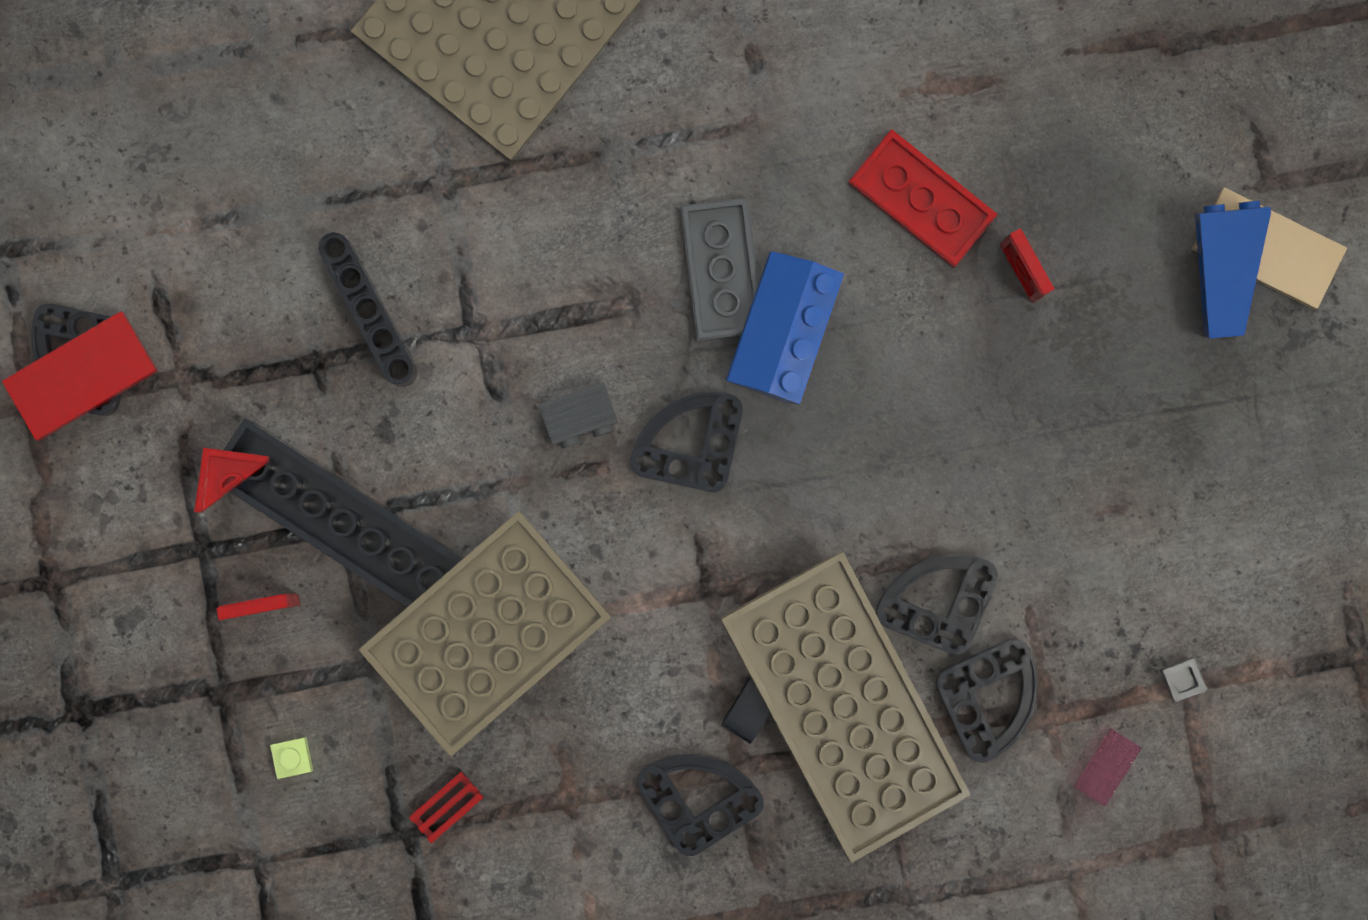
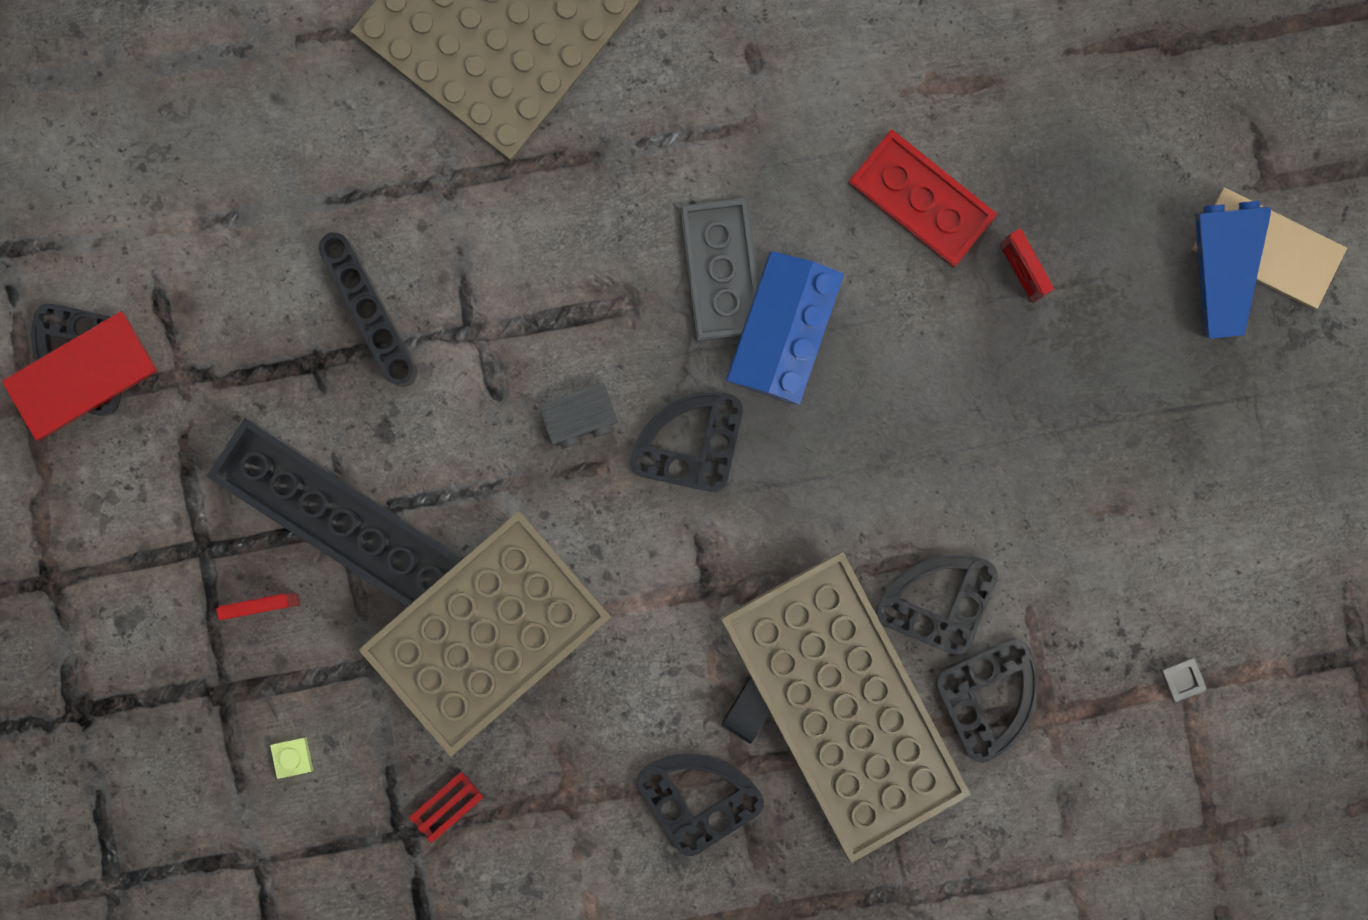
(223, 472): red tile -> none
(1107, 767): clear pink tile -> none

